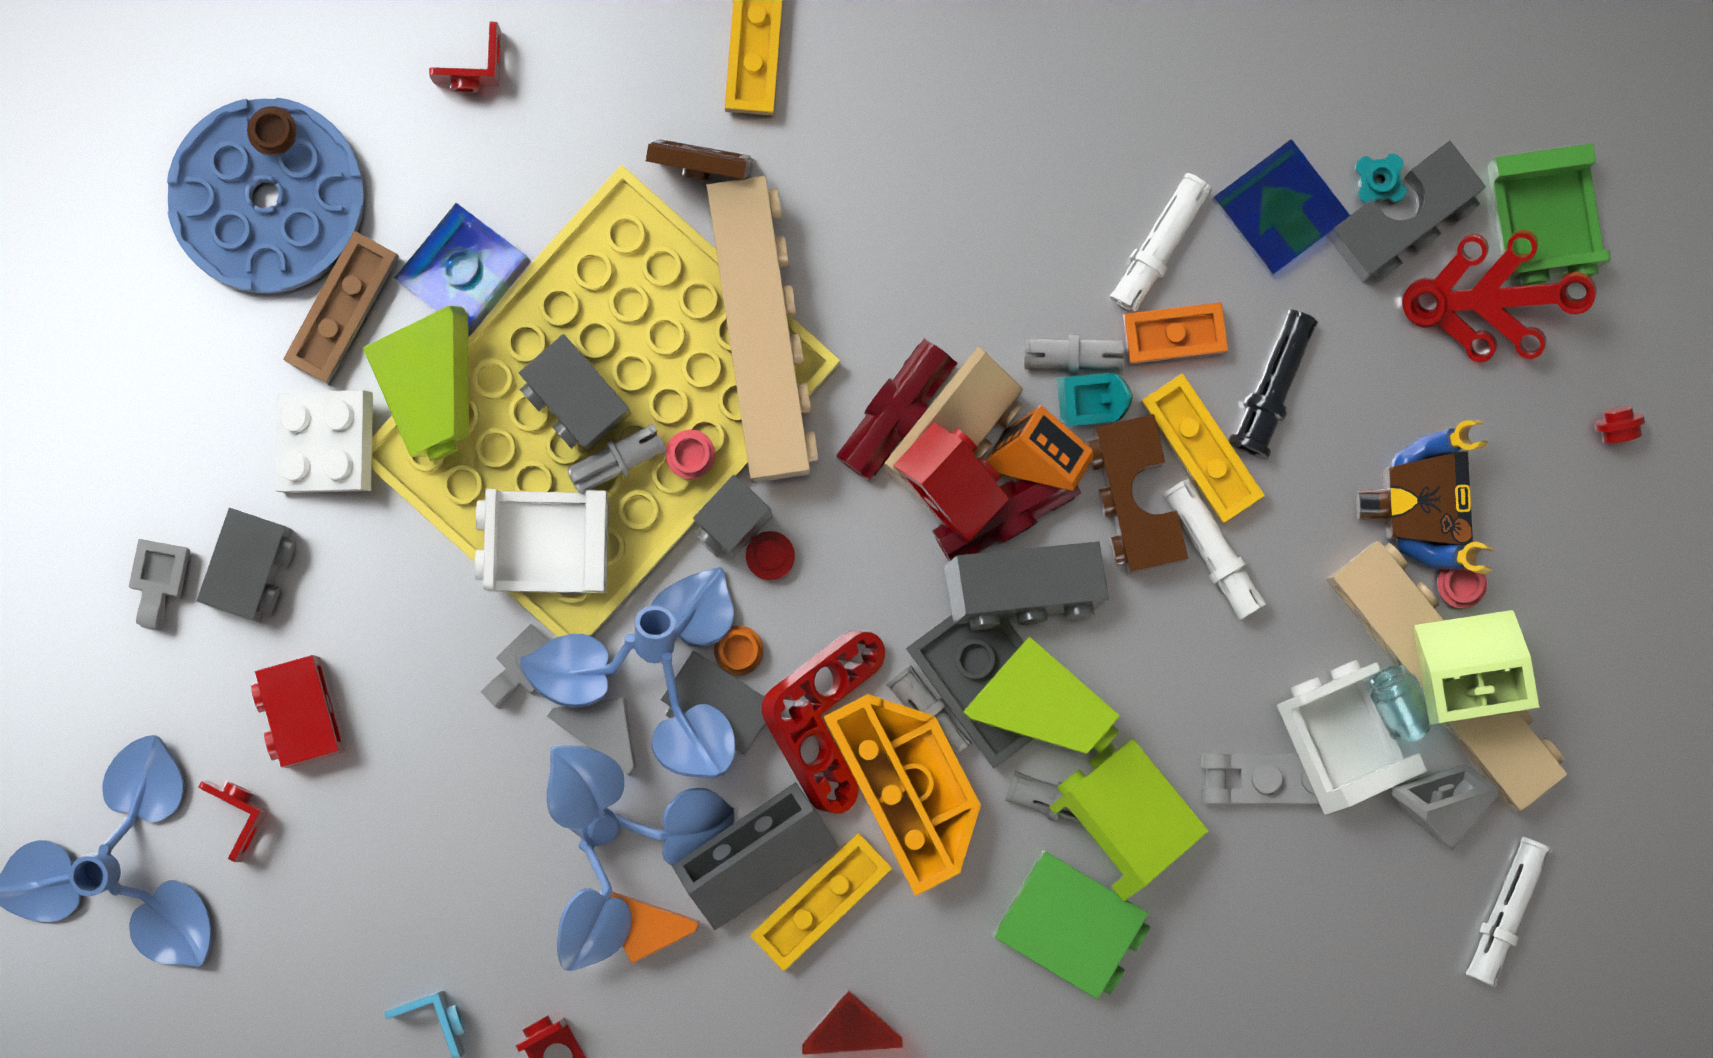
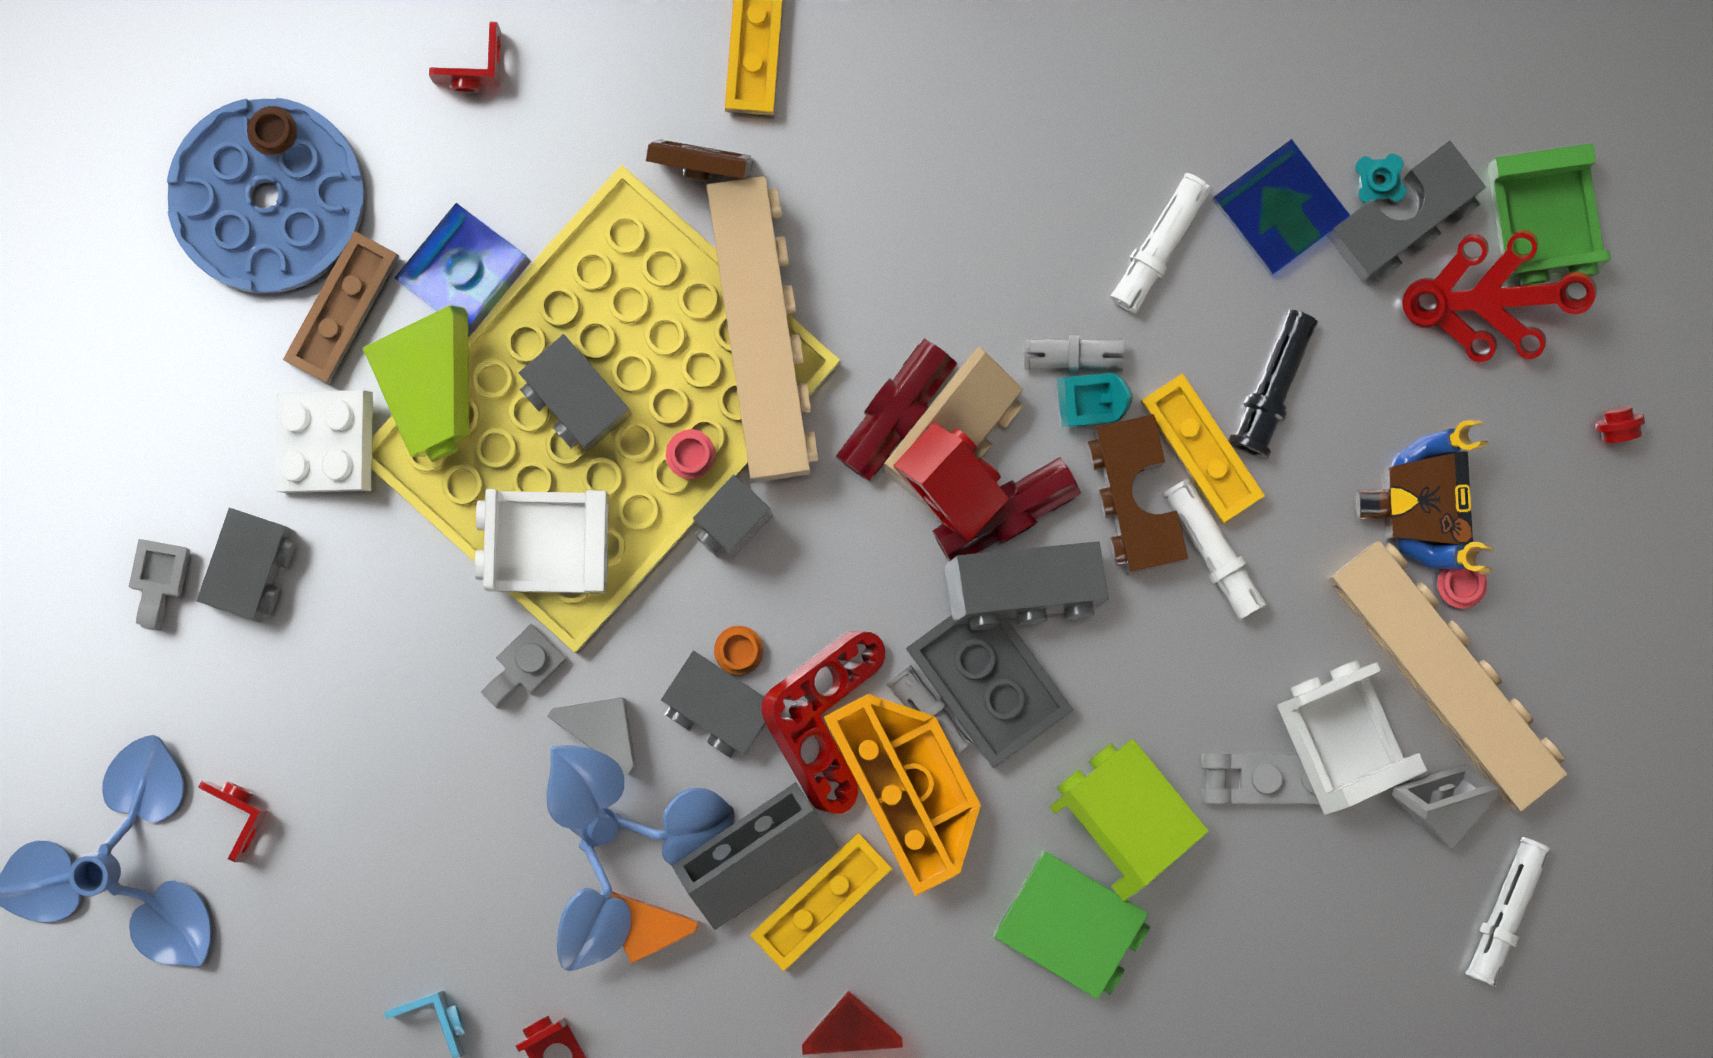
(297, 712): red brick -> none
(616, 459): light grey axle -> none
(695, 610): medium blue plant -> none
(770, 555): red plate -> none
(1037, 795): light grey pin -> none
(1041, 451): orange slope -> none
(1044, 702): lime slope -> none
(1175, 333): orange plate -> none
(1400, 703): clear light blue brick -> none
(1475, 667): yellowish green slope -> none

